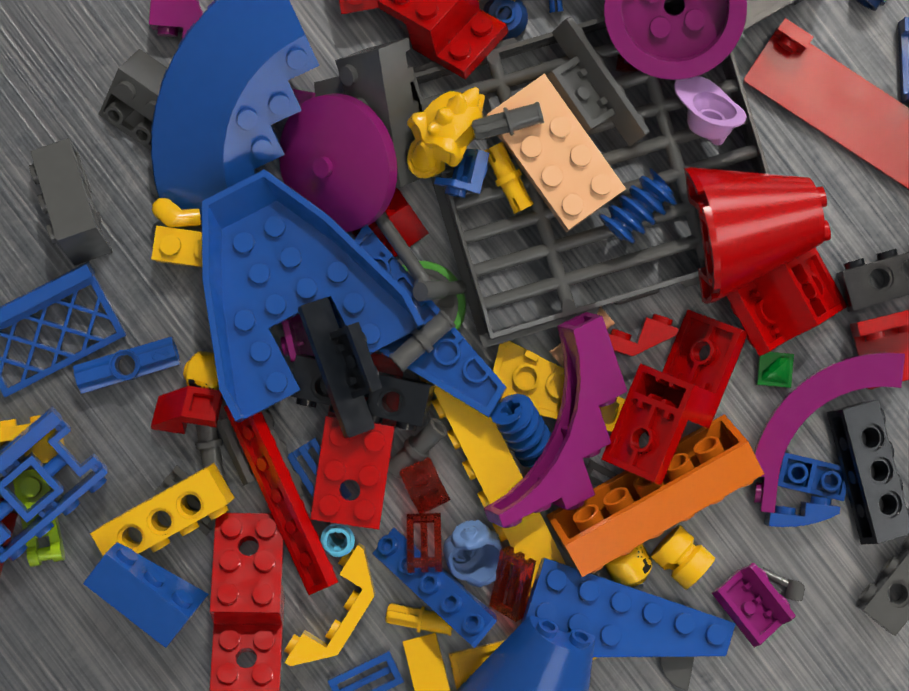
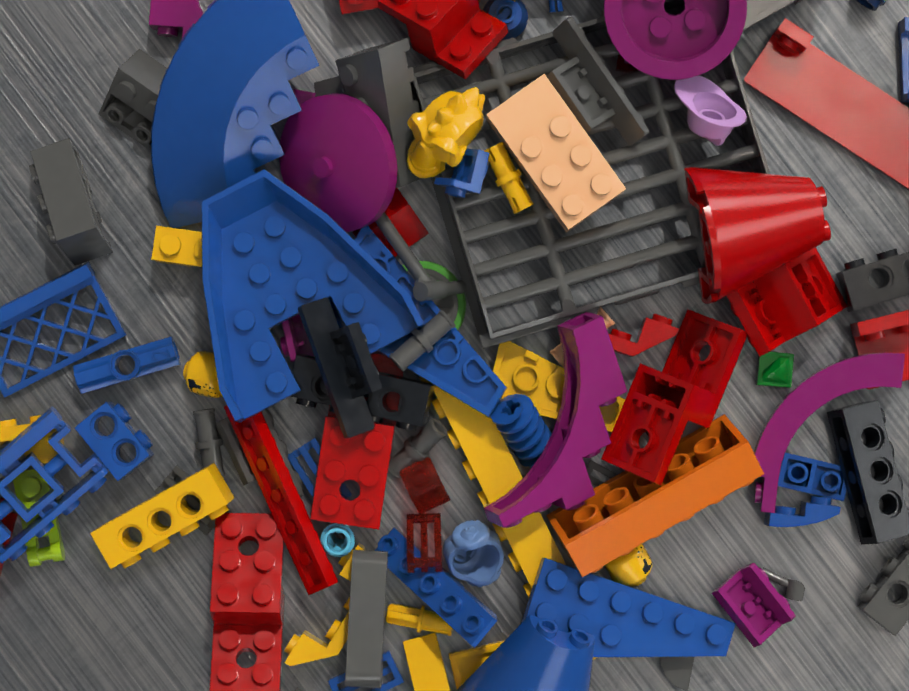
(108, 447): none -> blue brick
(145, 592): blue wedge -> none
(174, 216): yellow arm -> none
(187, 406): red slope -> none
(366, 619): none -> dark grey beam
(507, 121): dark grey axle -> none
(517, 587): clear red tile -> none
(639, 208): blue piece -> none
(682, 557): yellow wheel -> none

